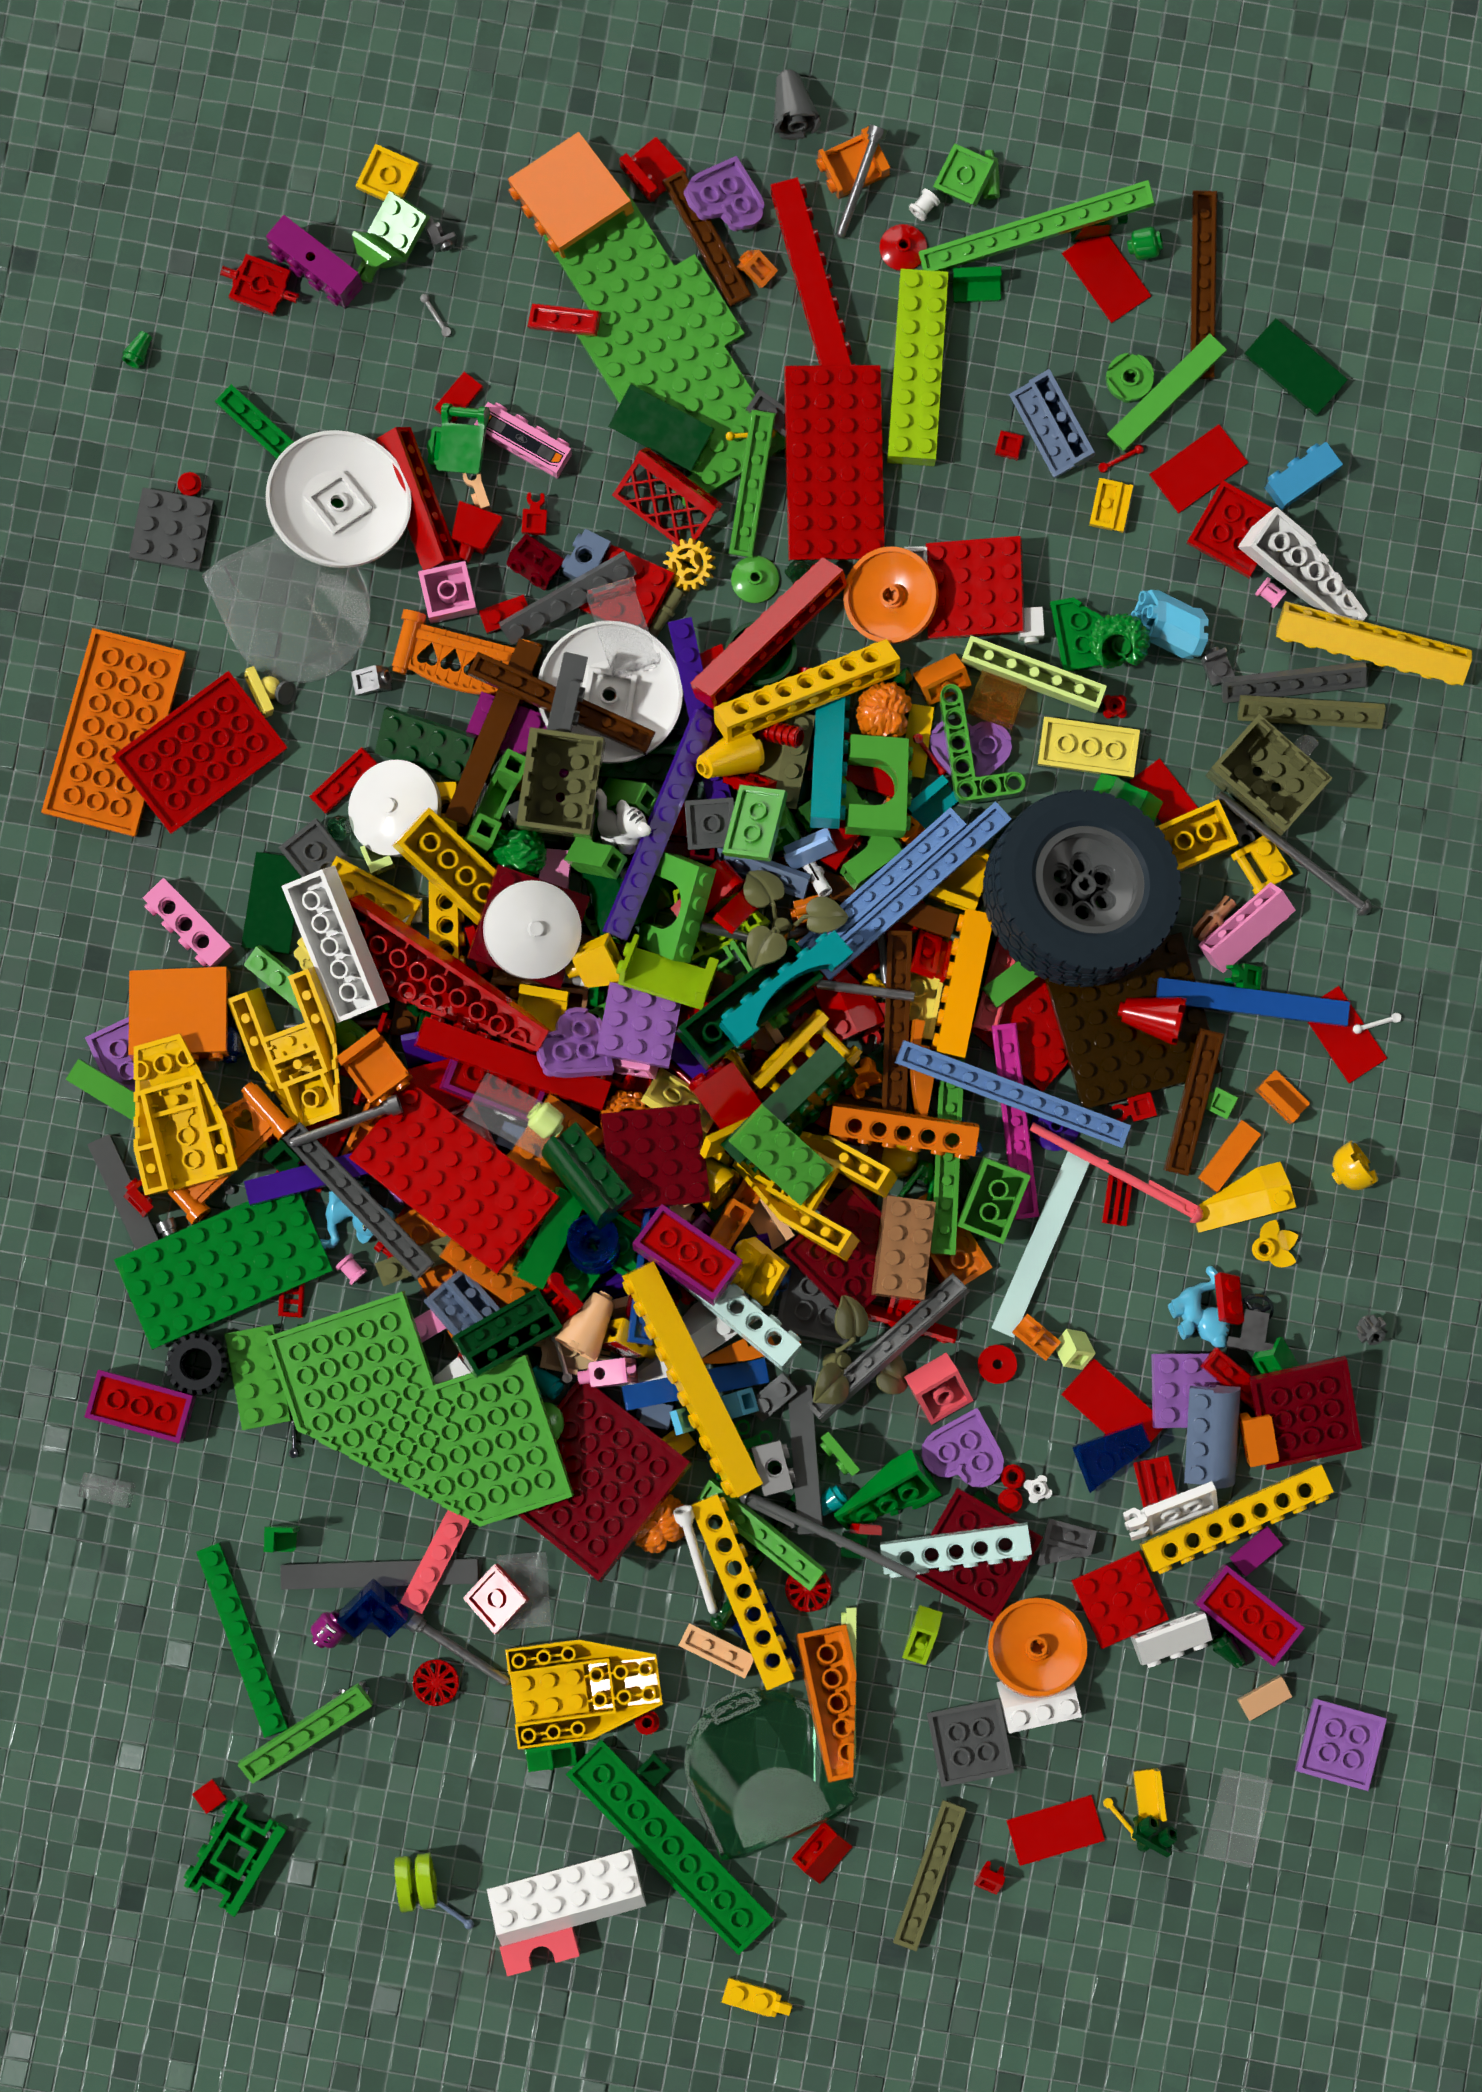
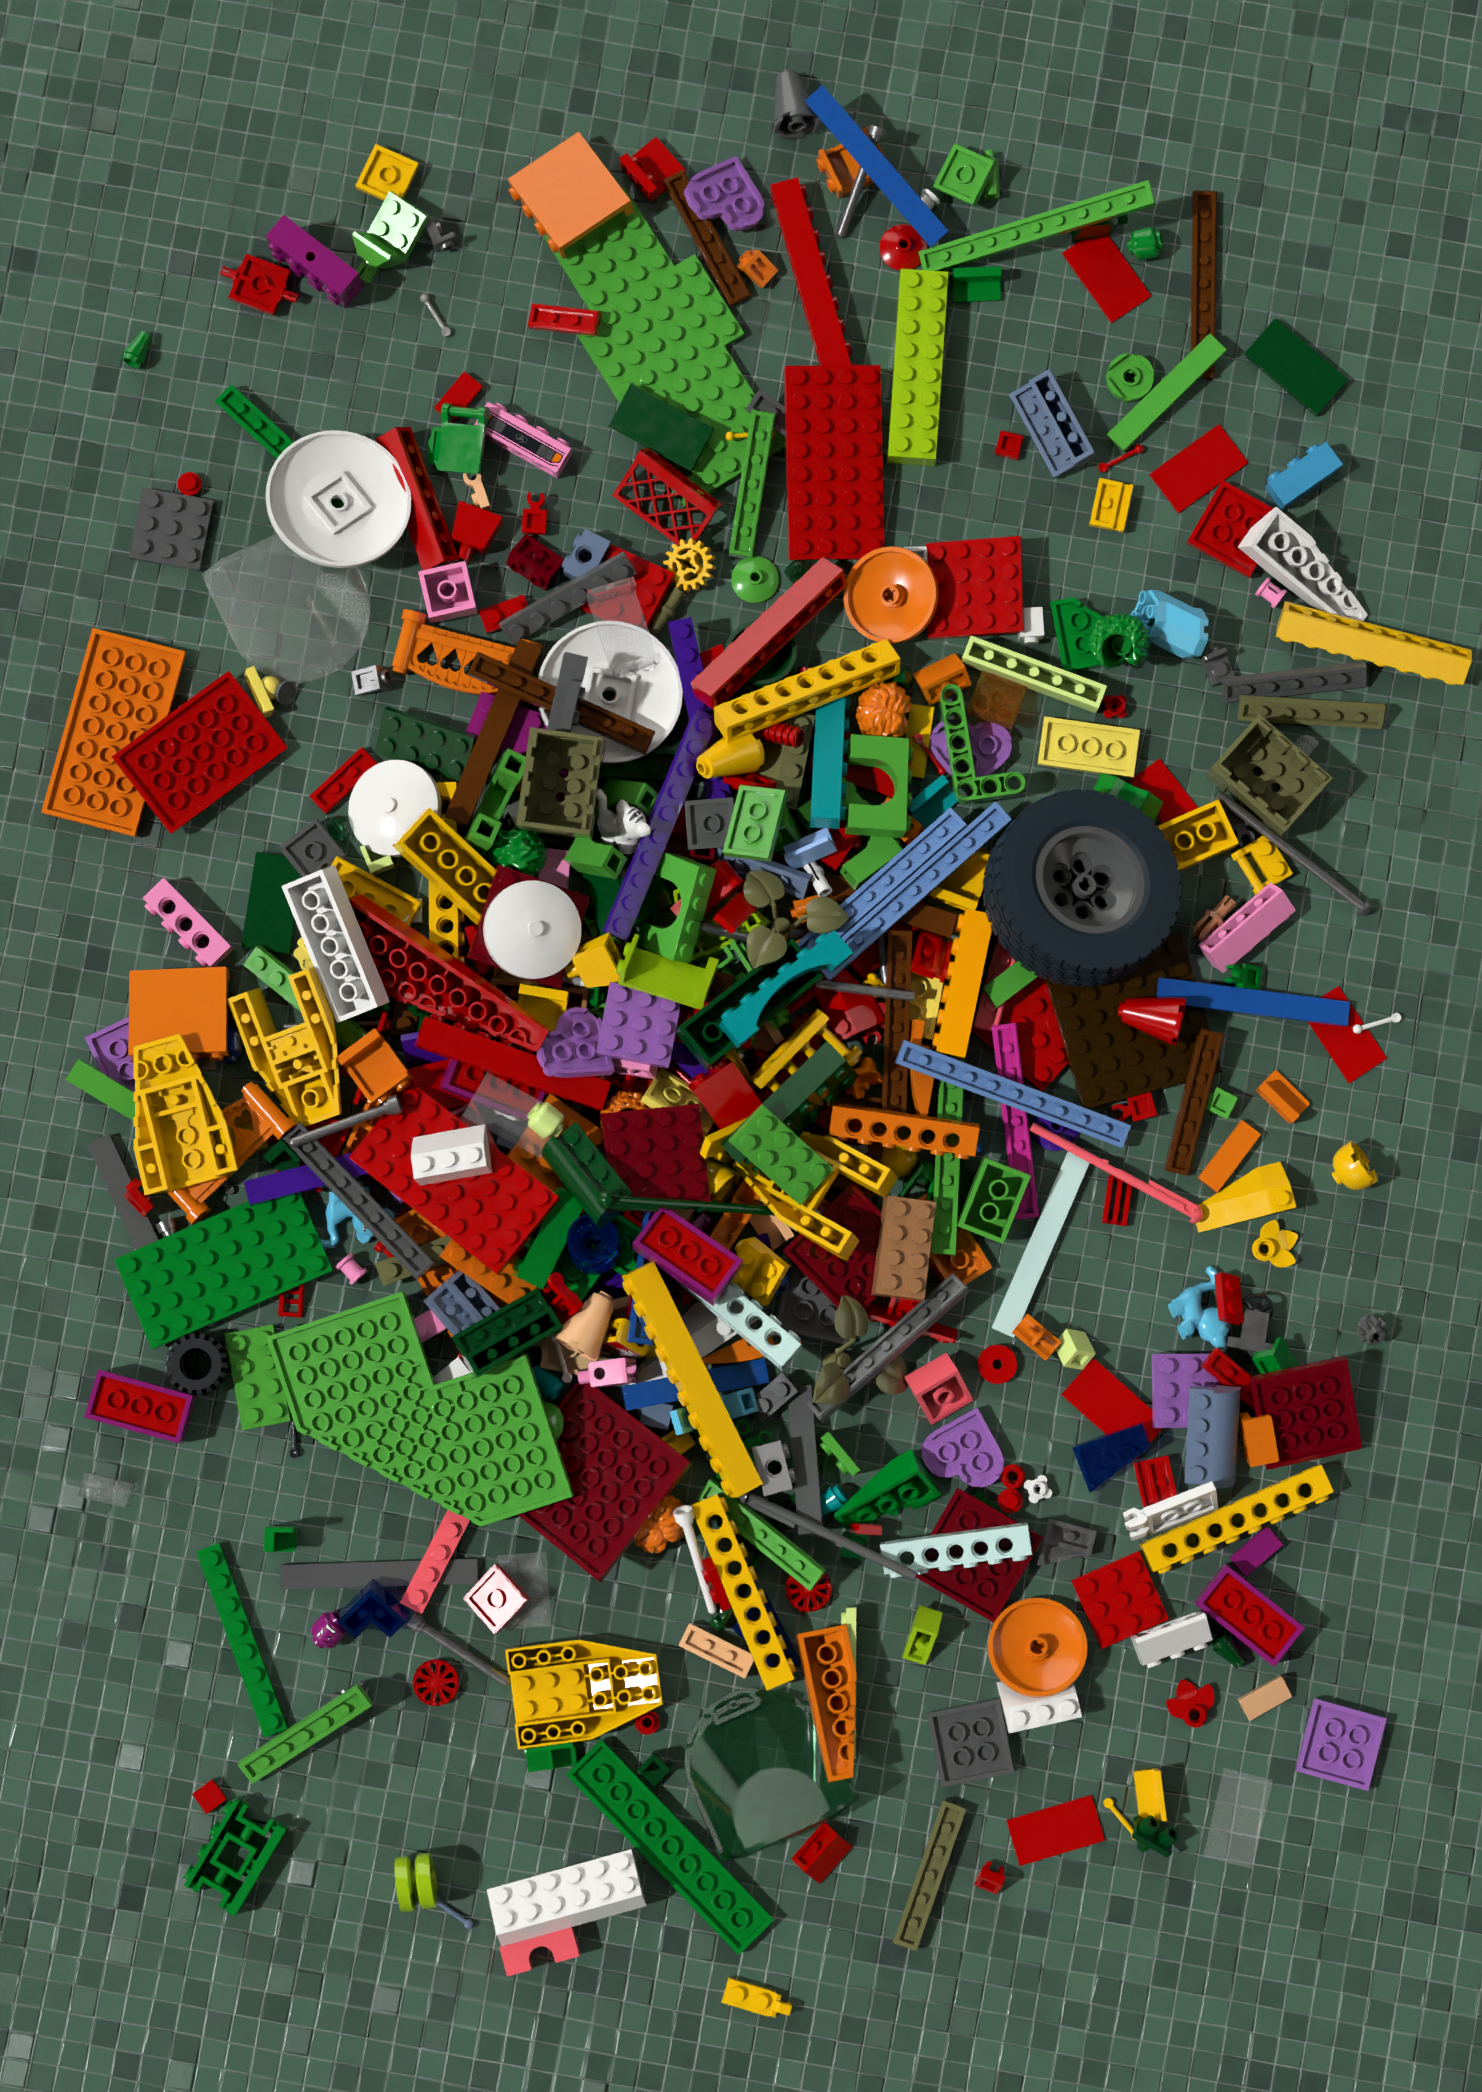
(451, 1155): none -> white slope
(631, 1203): none -> dark green bar
(711, 1576): none -> red plate
(876, 166): none -> blue tile
(1191, 1699): none -> red plate

